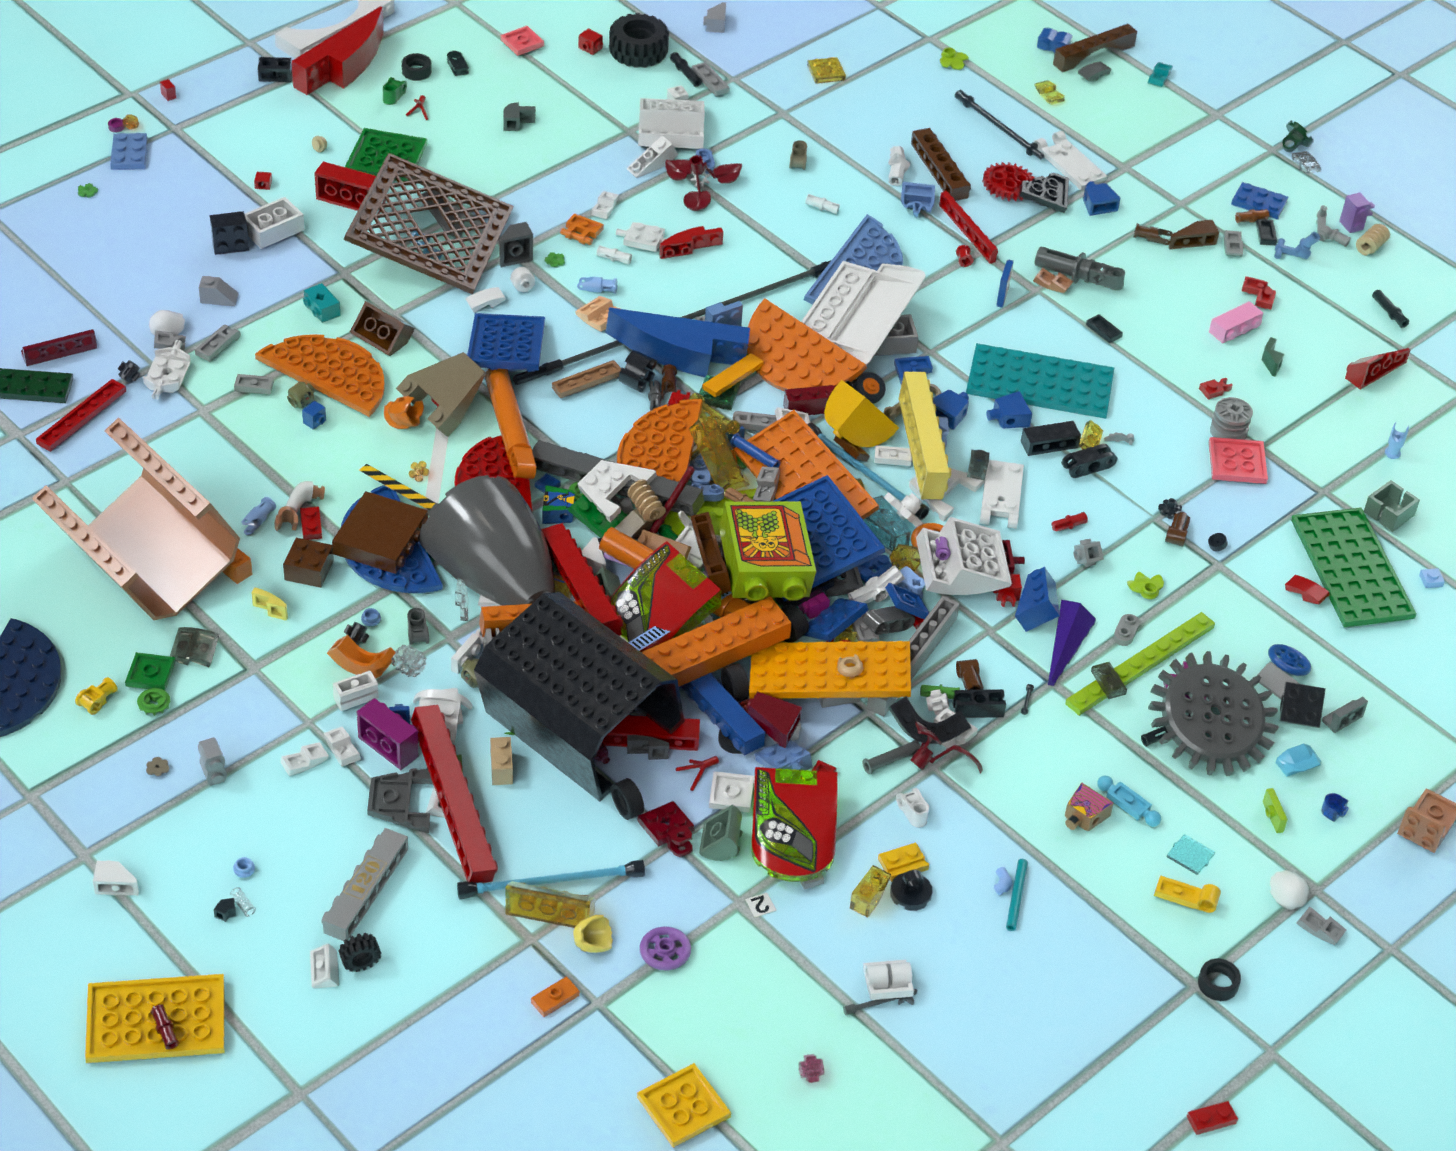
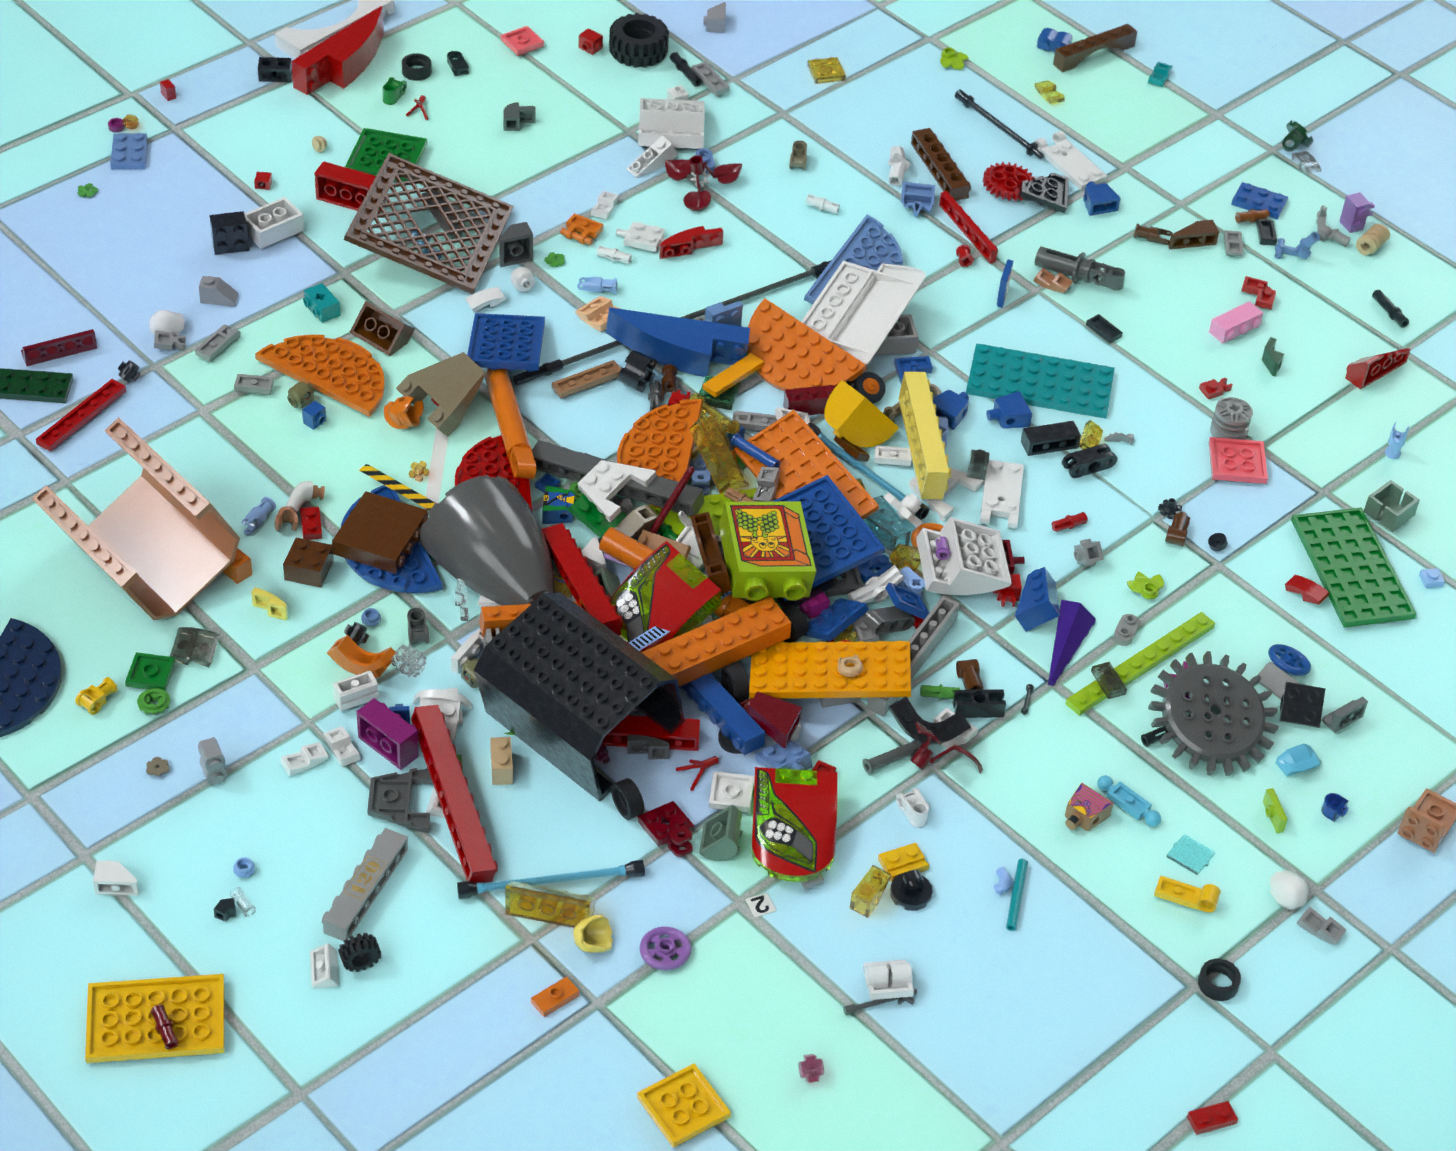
(171, 361): white plate -> none
(646, 501): tan piece -> none
(711, 492): medium blue plate -> none
(937, 701): white gear -> none
(1094, 70): dark grey slope -> none

